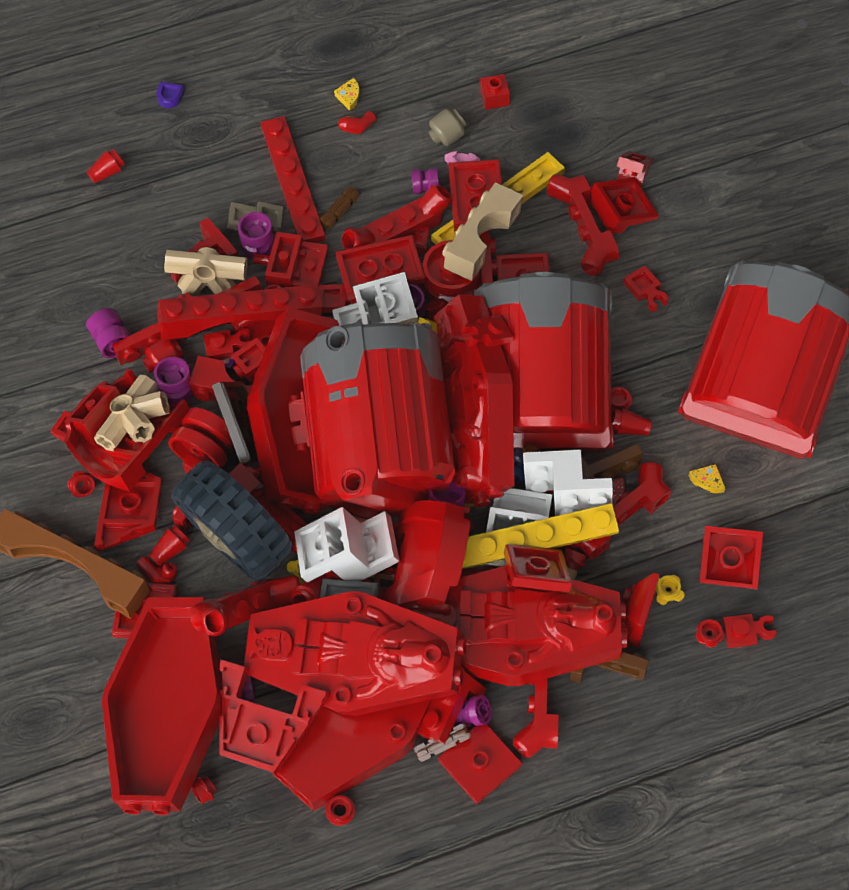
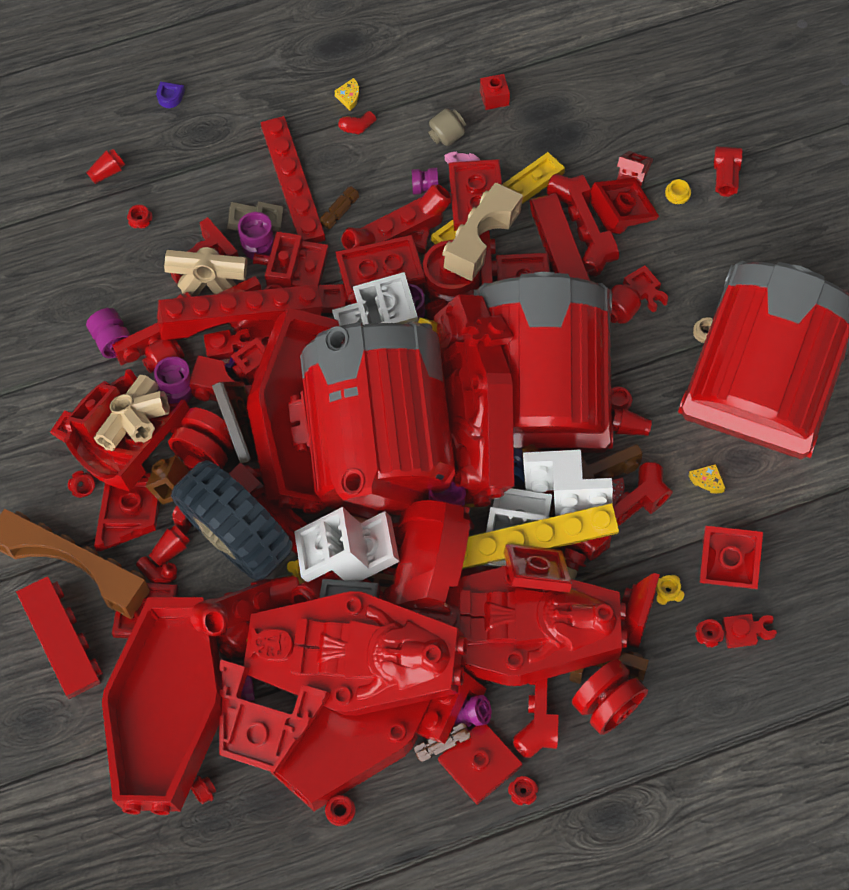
(58, 637): none -> red wedge
(136, 212): none -> red plate
(164, 477): none -> reddish brown brick
(234, 640): none -> red head
(523, 783): none -> red plate
(557, 236): none -> red beam
(609, 696): none -> red wheel
(624, 303): none -> red head
(678, 191): none -> yellow plate
(701, 325): none -> tan plate
(727, 165): none -> red piece

